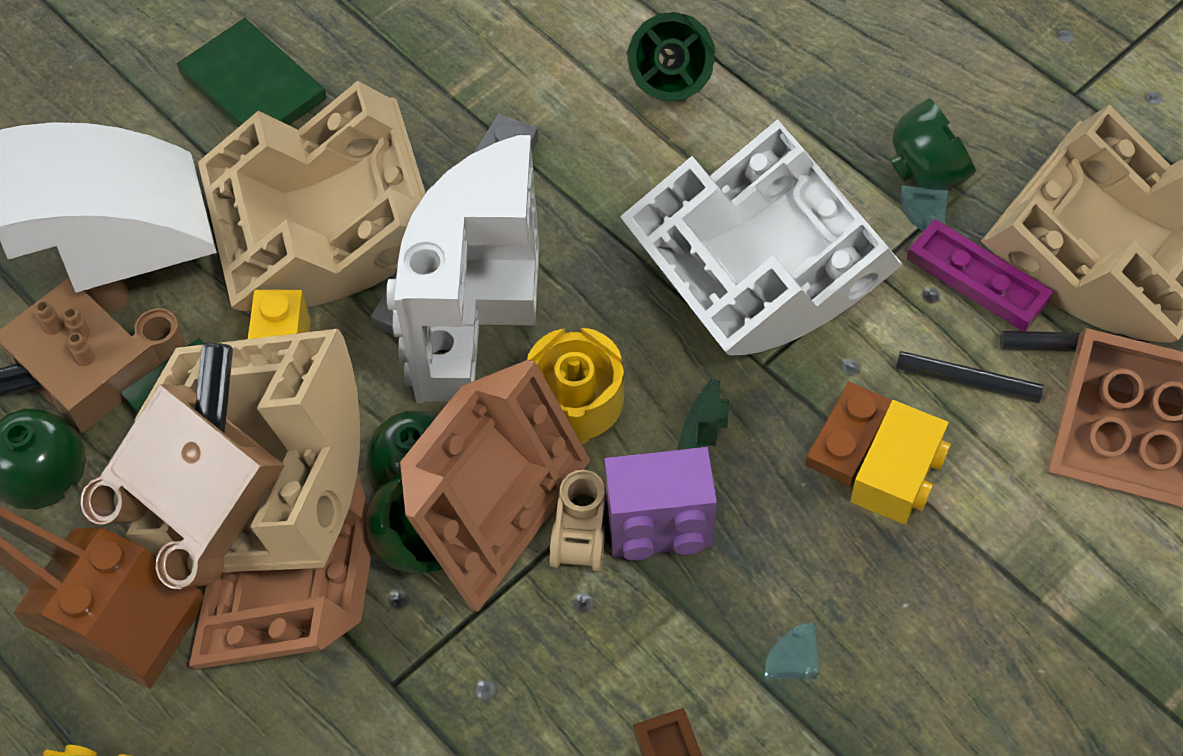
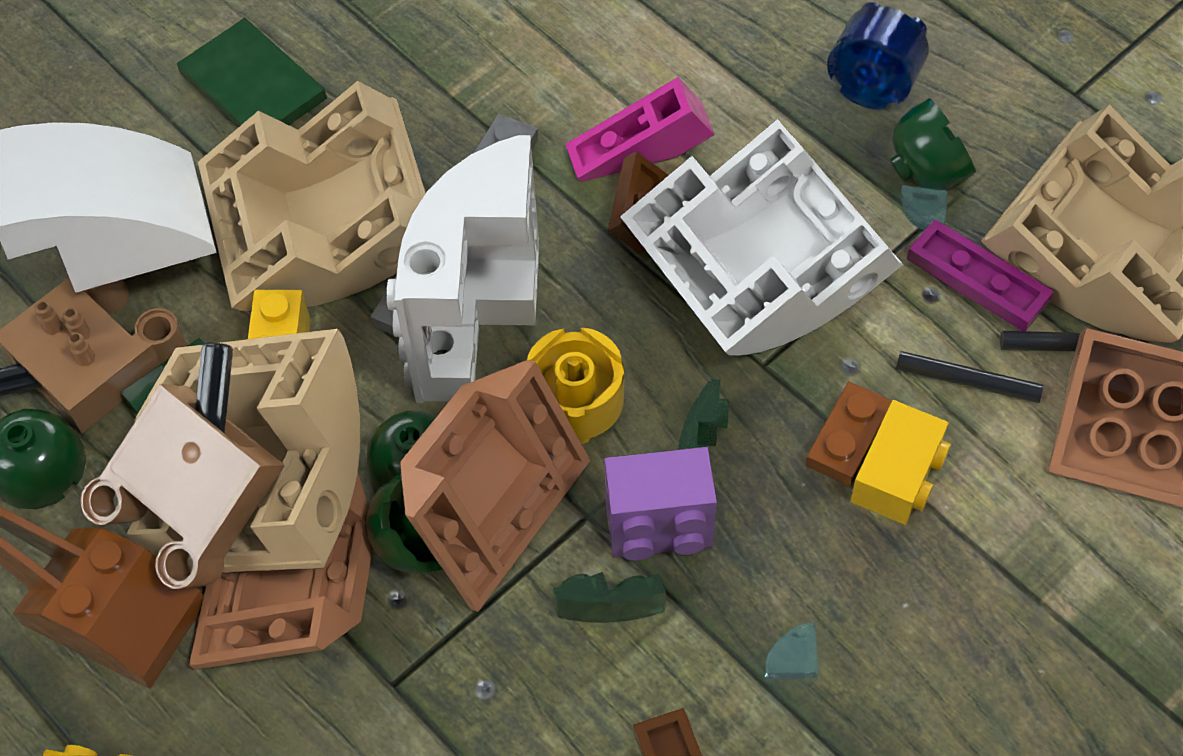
(579, 530): tan piece -> none
(590, 600): none -> clear green slope
(635, 181): none -> reddish brown plate
(655, 126): none -> dark pink slope
(691, 50): dark green cylinder -> none
(878, 56): none -> clear blue brick

